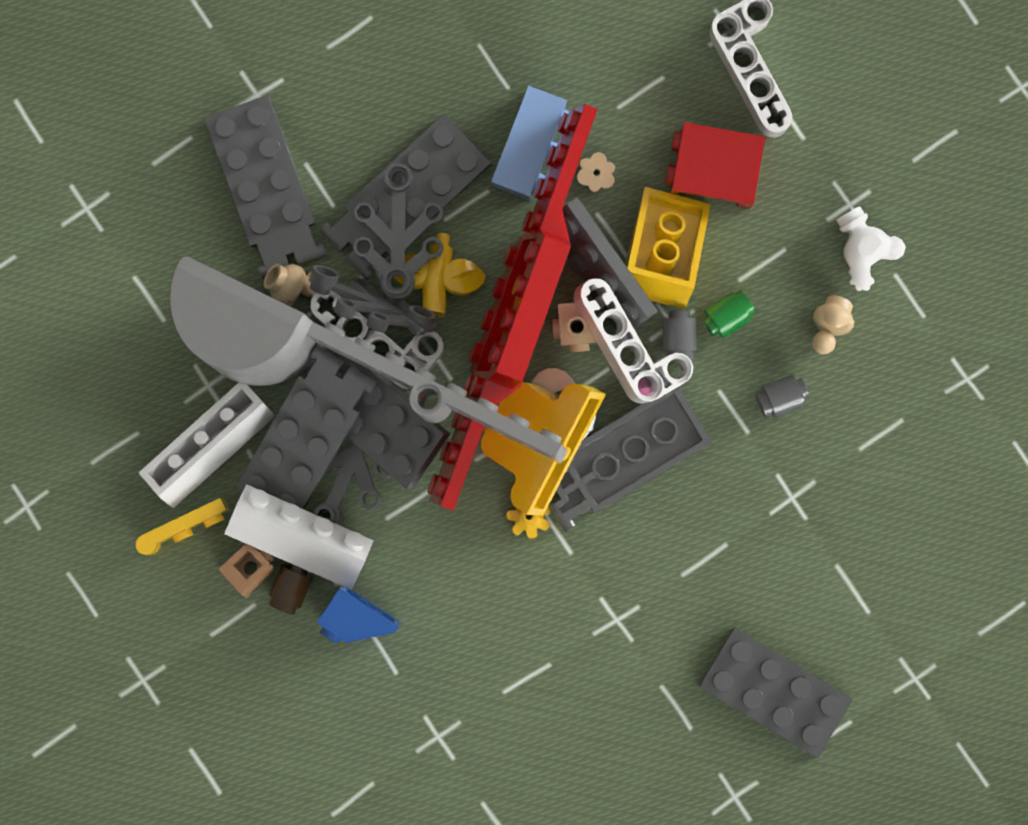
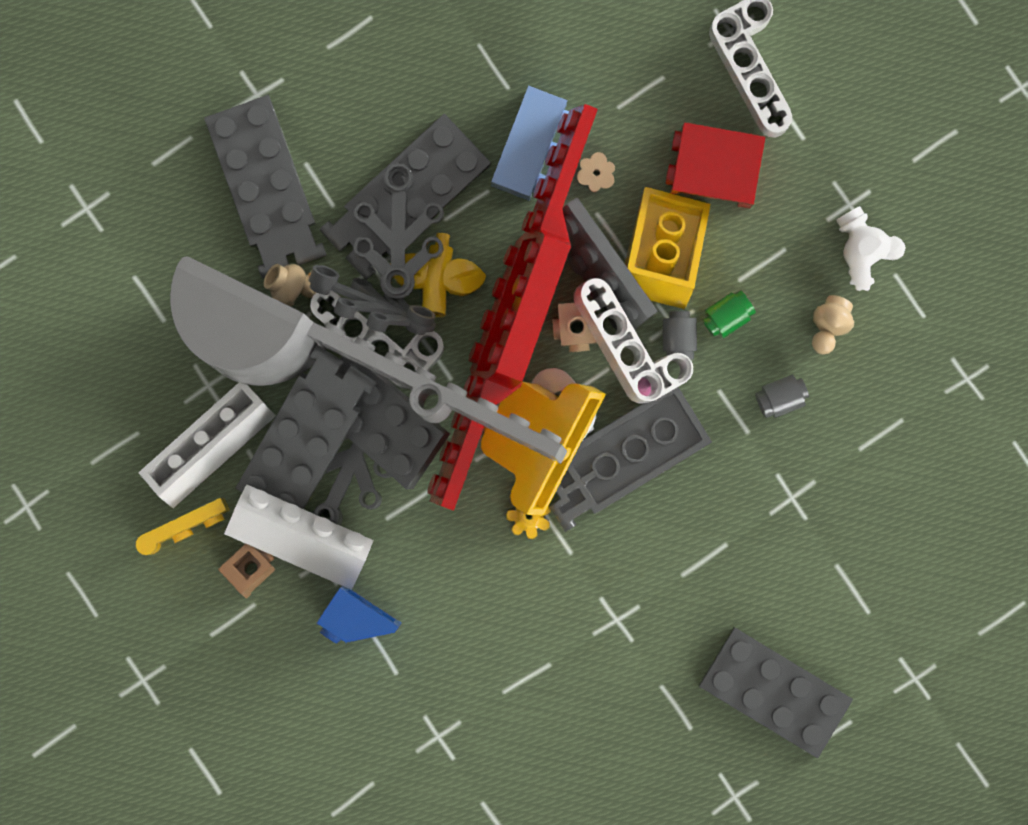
(290, 588): dark brown brick -> none

